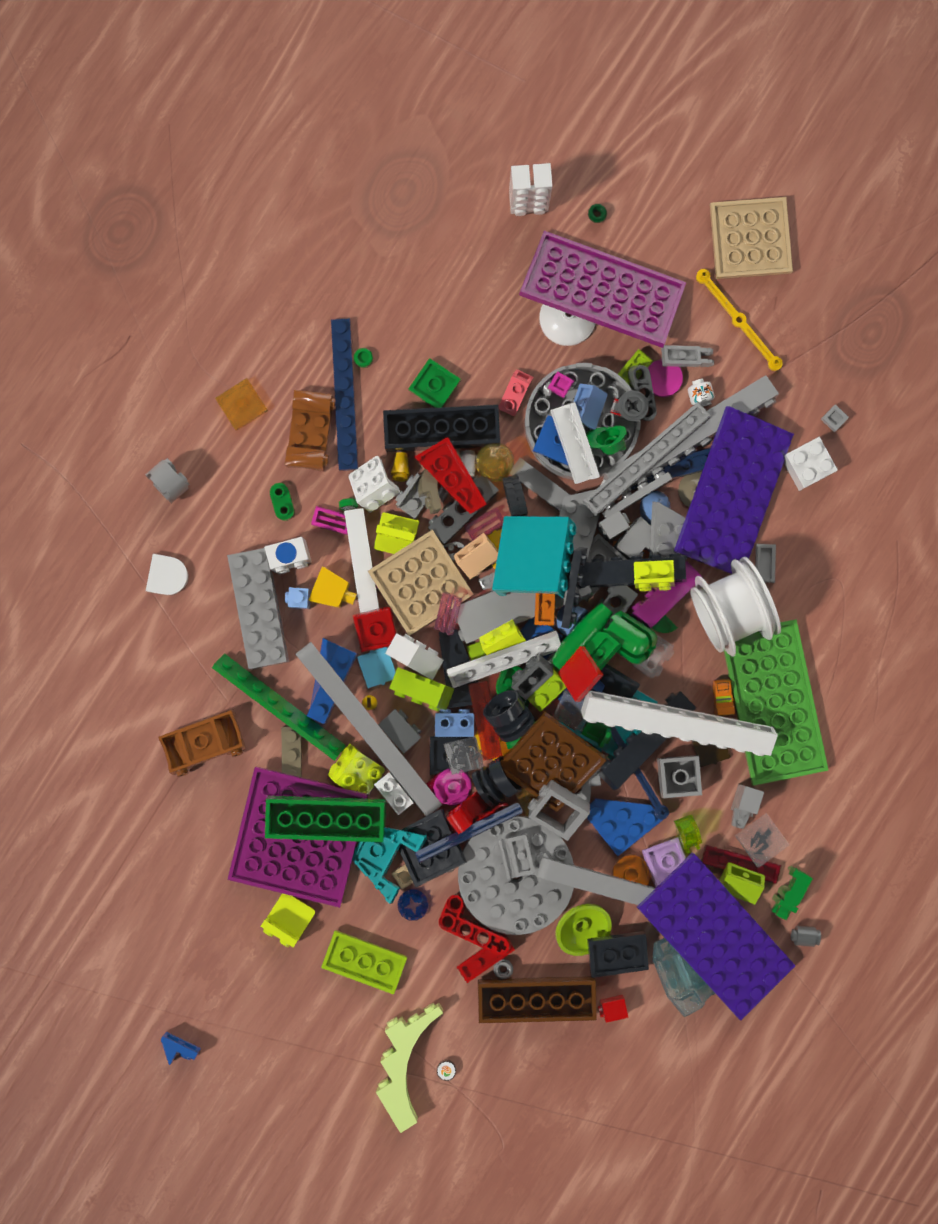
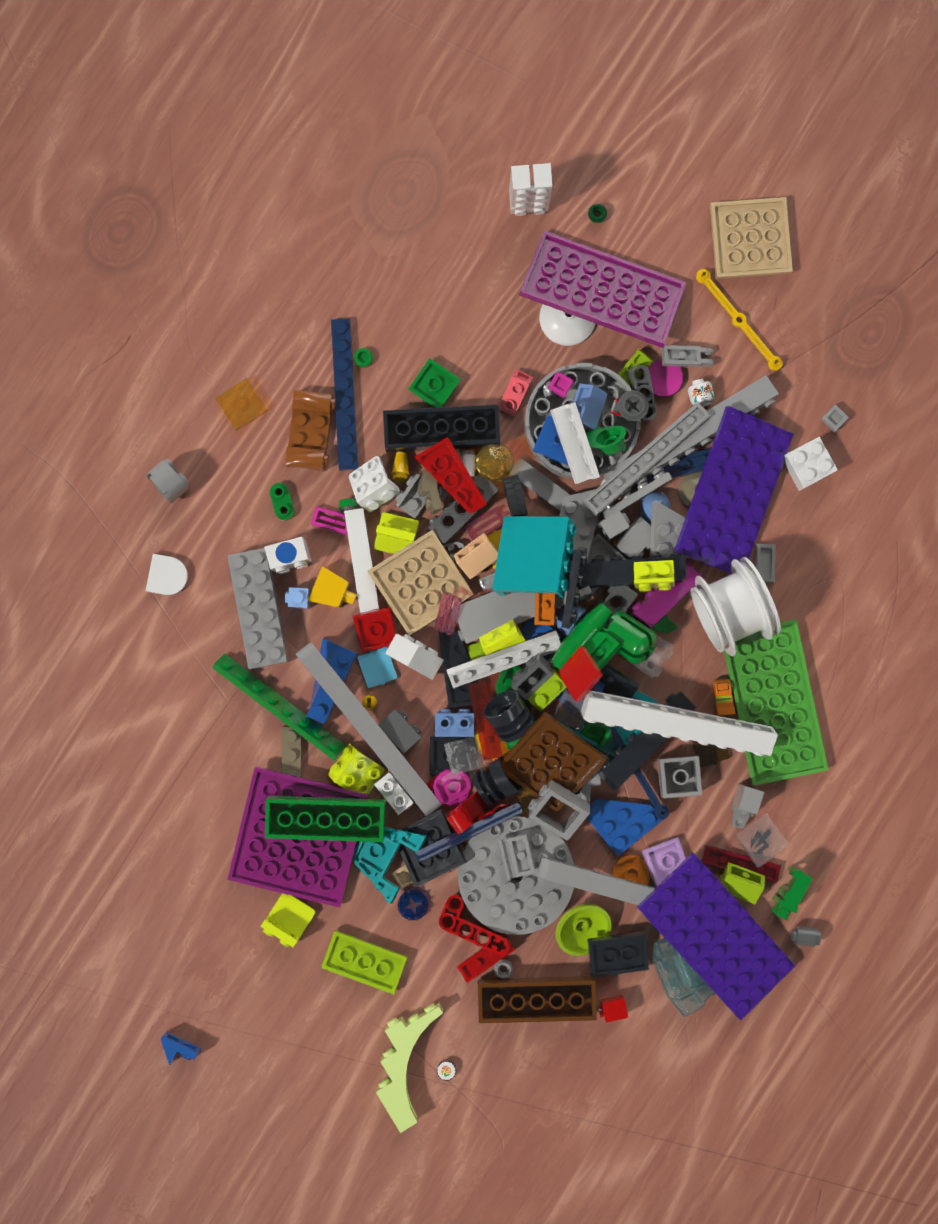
(202, 742): dark orange piece -> none
(421, 689): lime wedge -> none
(688, 832): clear neon green brick -> none

